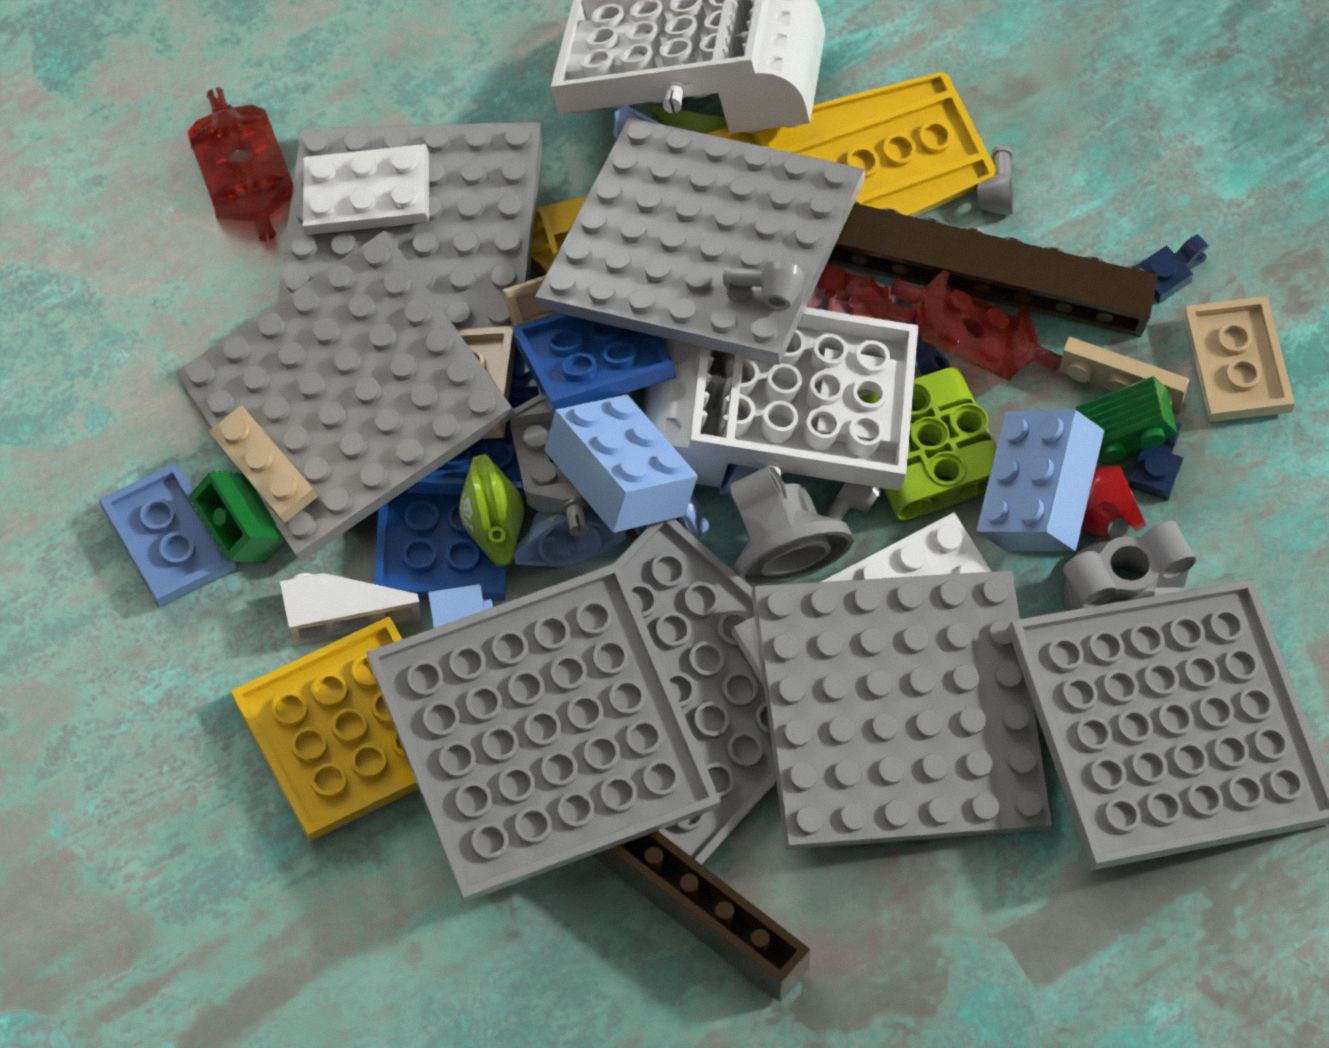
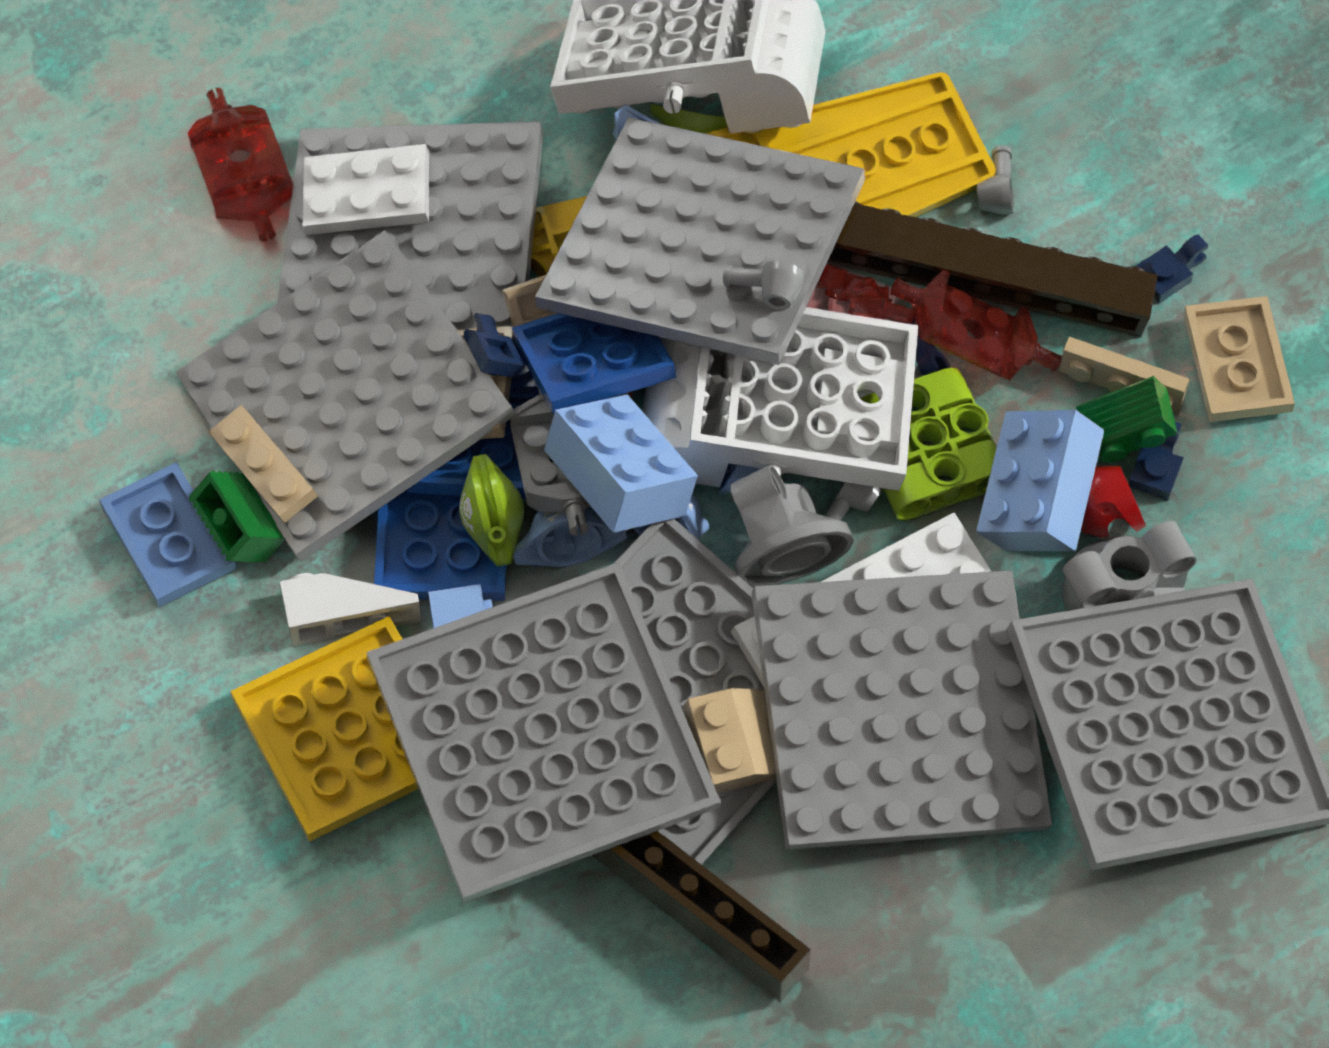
(492, 351): none -> dark blue plate
(732, 736): none -> tan slope

